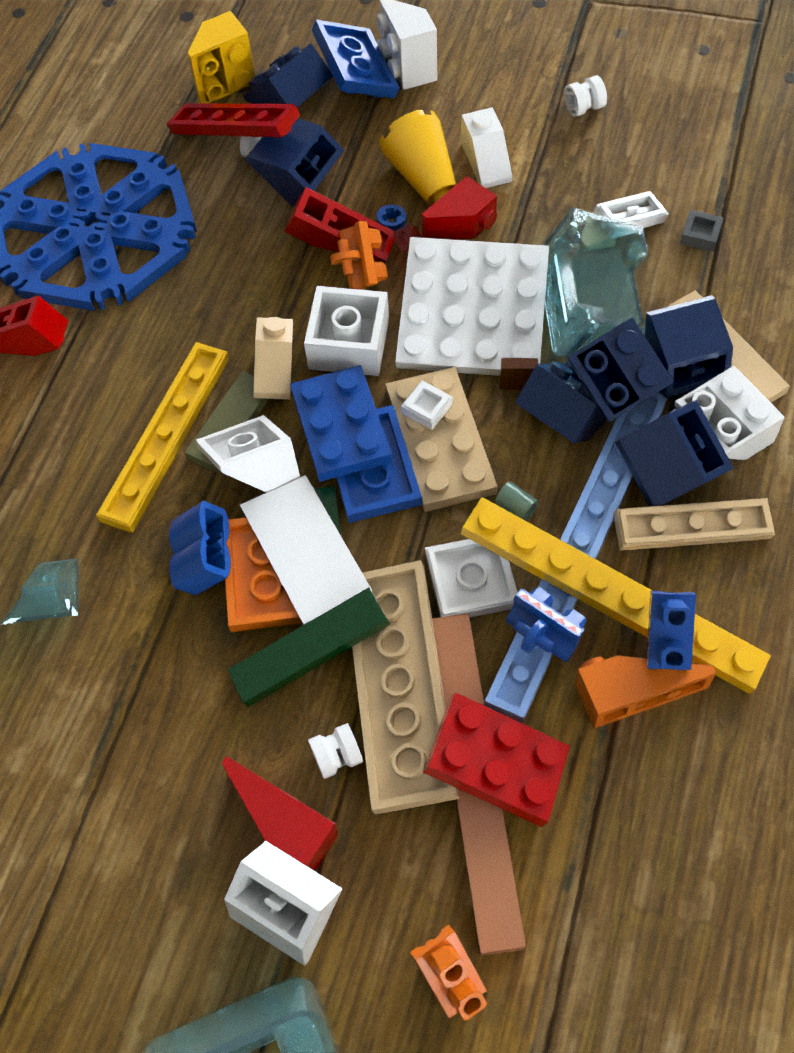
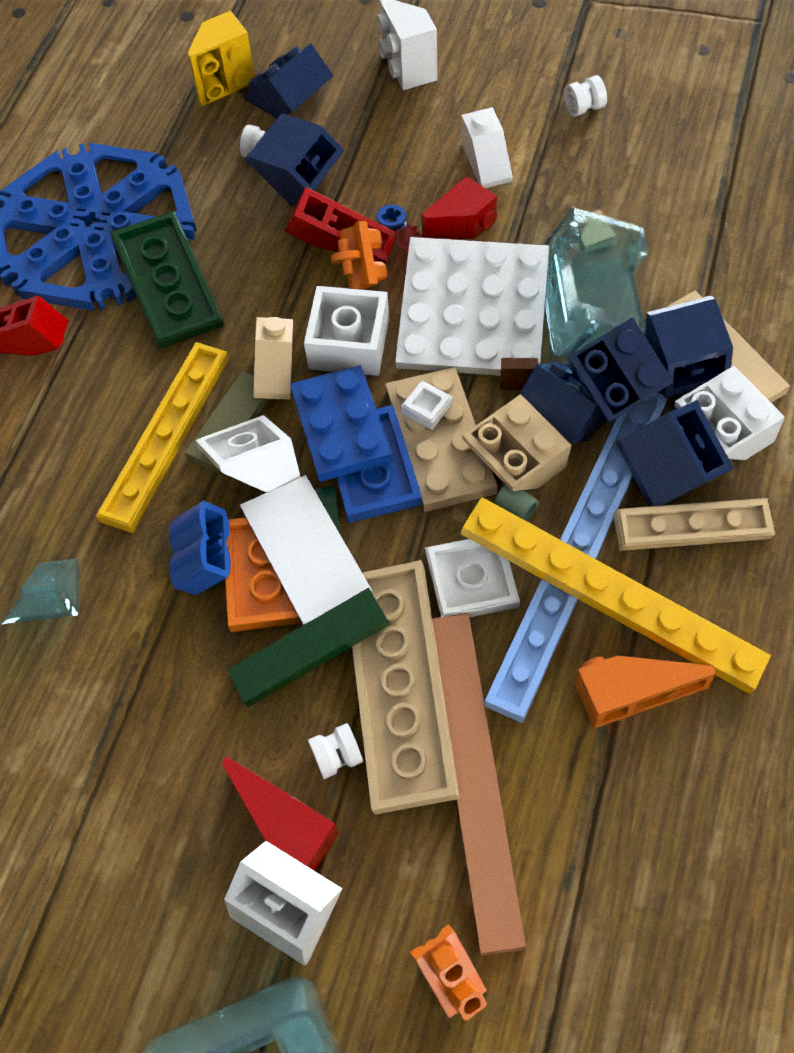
(167, 279): none -> dark green tile
(234, 119): red plate -> none
(355, 59): blue plate -> none
(420, 154): yellow cone -> none
(497, 759): red plate -> none
(519, 445): none -> tan slope
(543, 625): blue hips -> none
(642, 217): white tile -> none
(670, 630): blue hips -> none
(701, 230): dark grey plate -> none

